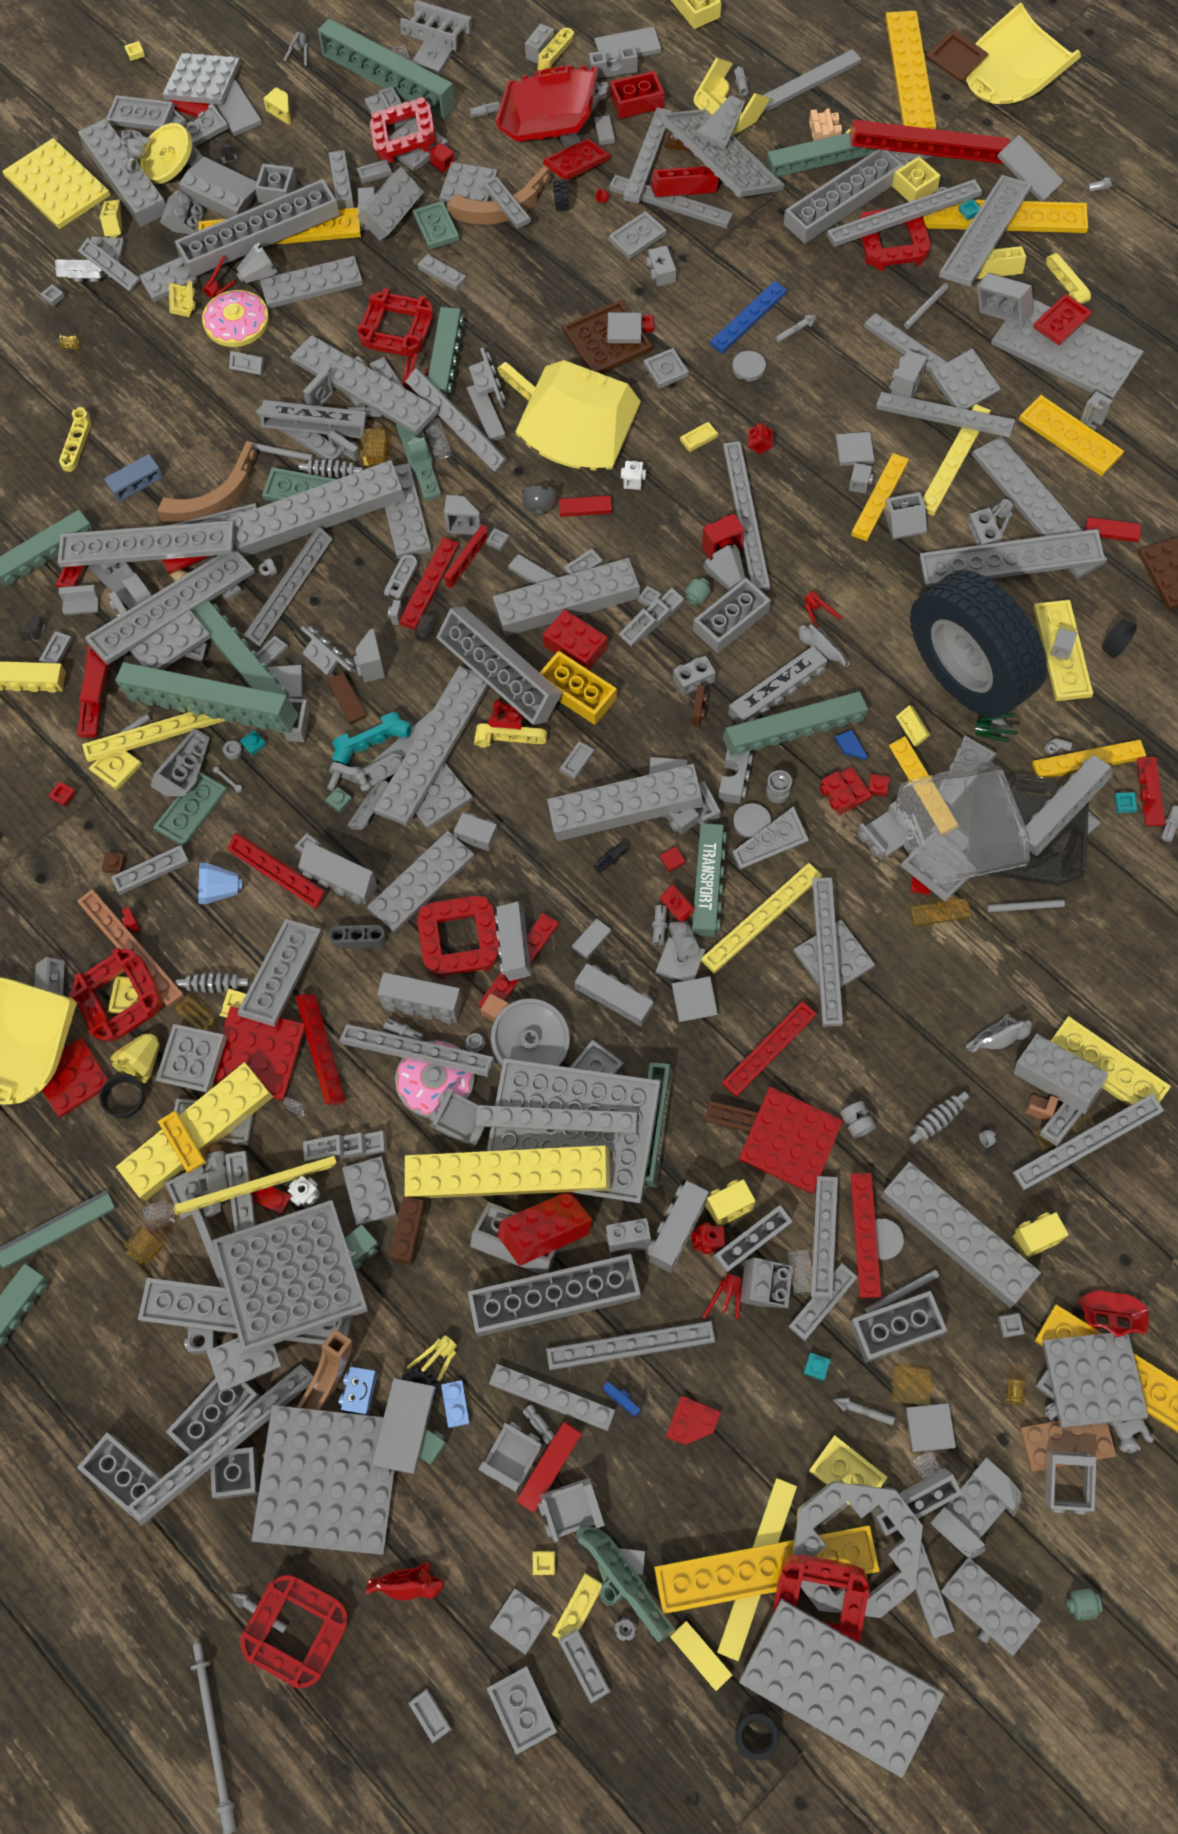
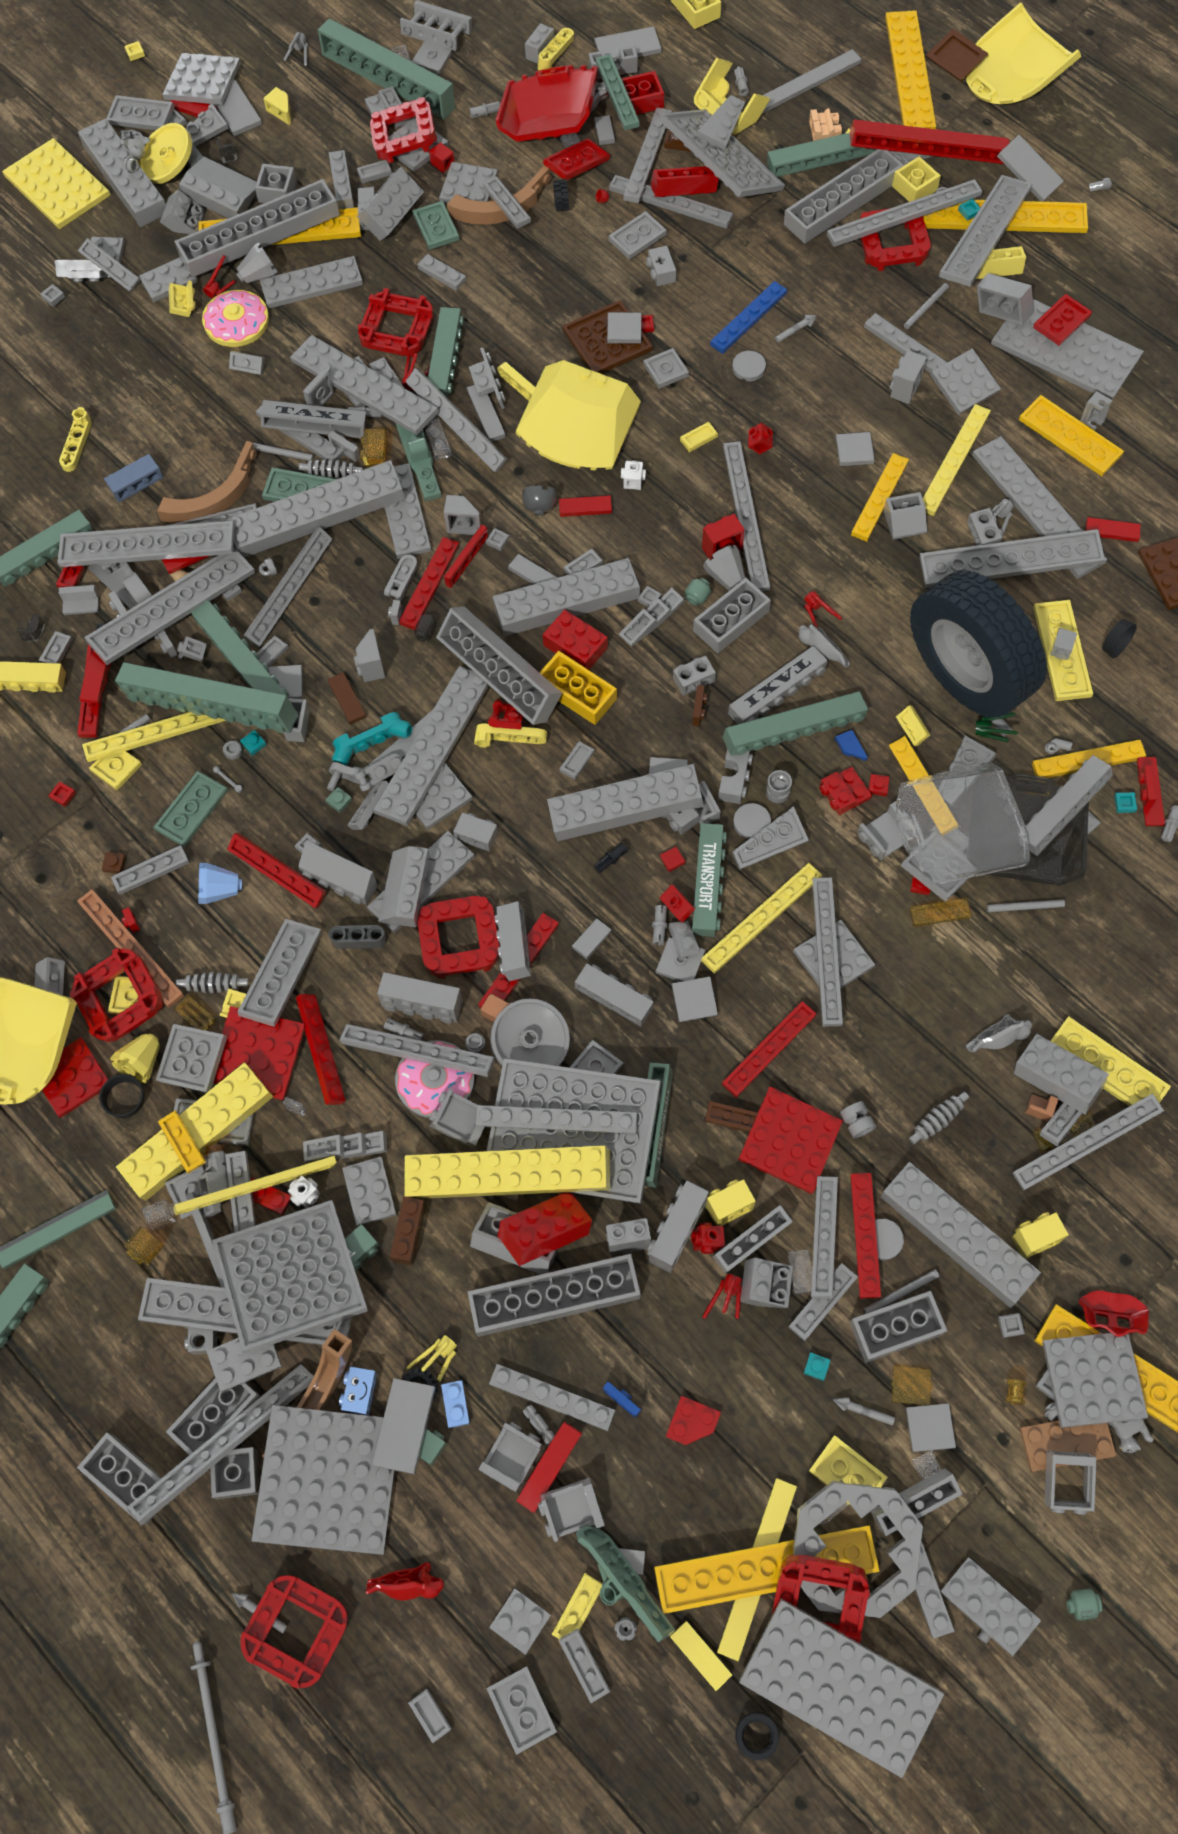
(69, 342): clear yellow bush -> none
(111, 218): light yellow slope -> none
(171, 642): light grey plate -> none
(182, 767): light grey wedge -> none
(323, 654): light grey bracket -> none
(405, 886): none -> light grey slope
(543, 1562): light yellow tile -> none
(617, 92): none -> sand green plate
(630, 1345): light grey tile -> none
(861, 478): light grey brick -> none
(945, 414): light grey plate -> none
(978, 1507): light grey piece -> none
(987, 1138): light grey hinge -> none
(1068, 278): light yellow beam -> none

